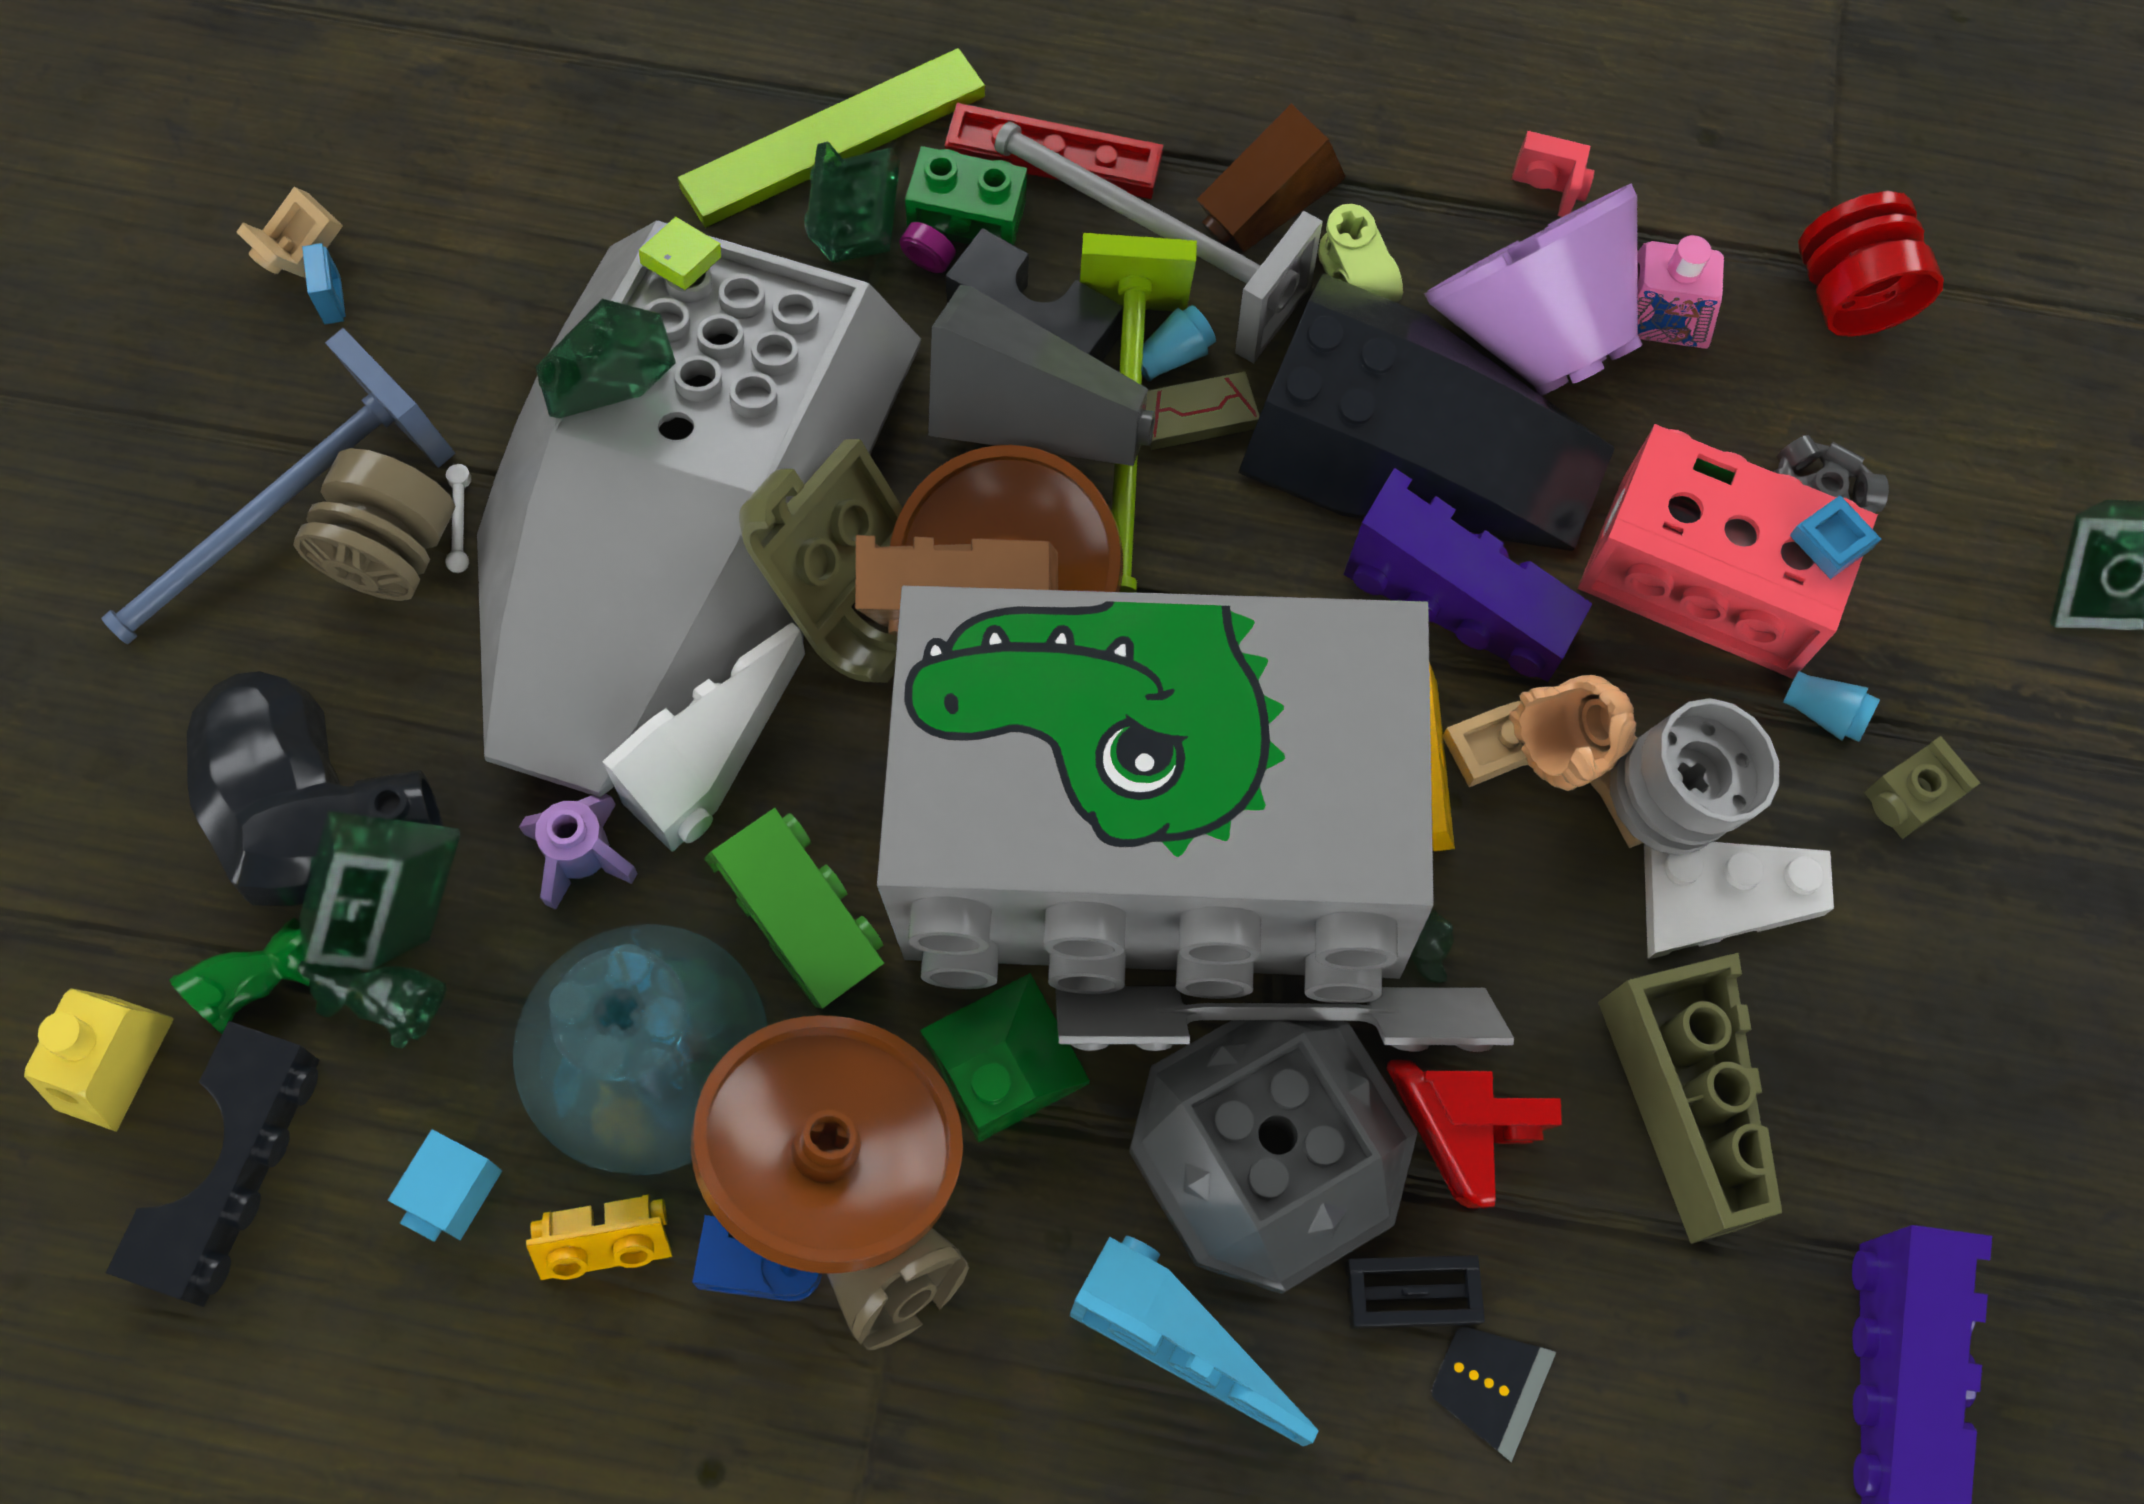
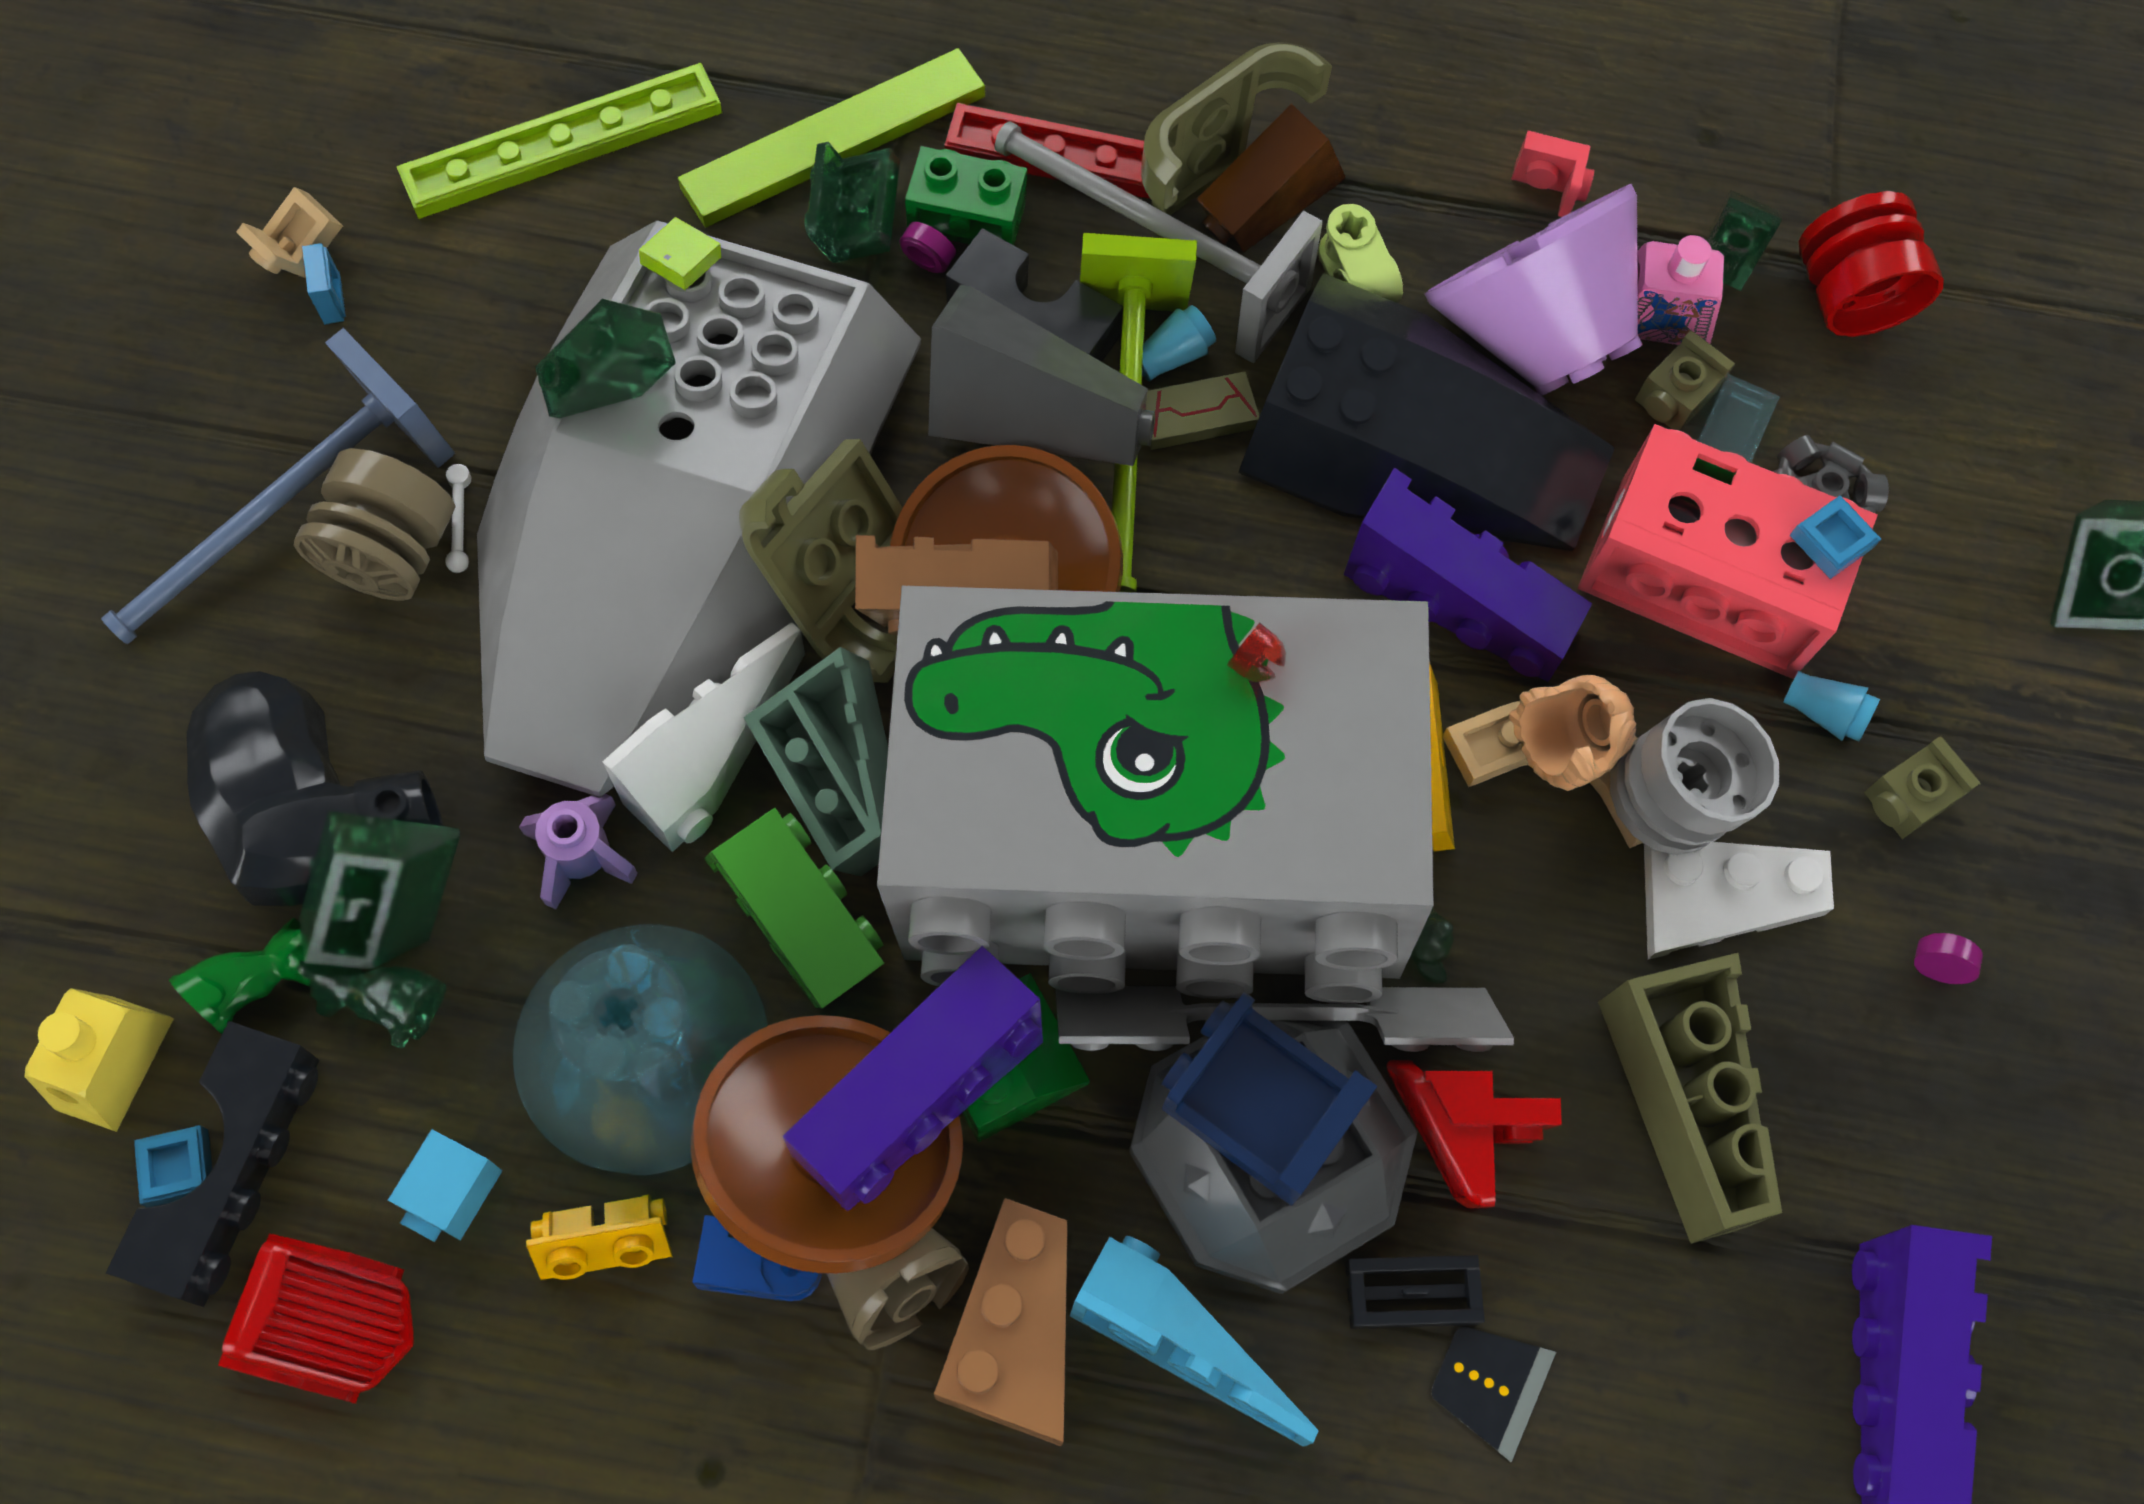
(172, 1164): none -> dark azure tile
(319, 1319): none -> red piece
(558, 140): none -> lime tile
(830, 756): none -> sand green wedge
(918, 1080): none -> dark purple wedge
(1013, 1328): none -> medium nougat wedge
(1211, 124): none -> olive piece
(1258, 647): none -> clear red hinge
(1263, 1098): none -> dark blue panel
(1684, 382): none -> olive brick
(1738, 417): none -> clear light blue tile
(1741, 235): none -> clear green slope
(1948, 958): none -> magenta tile

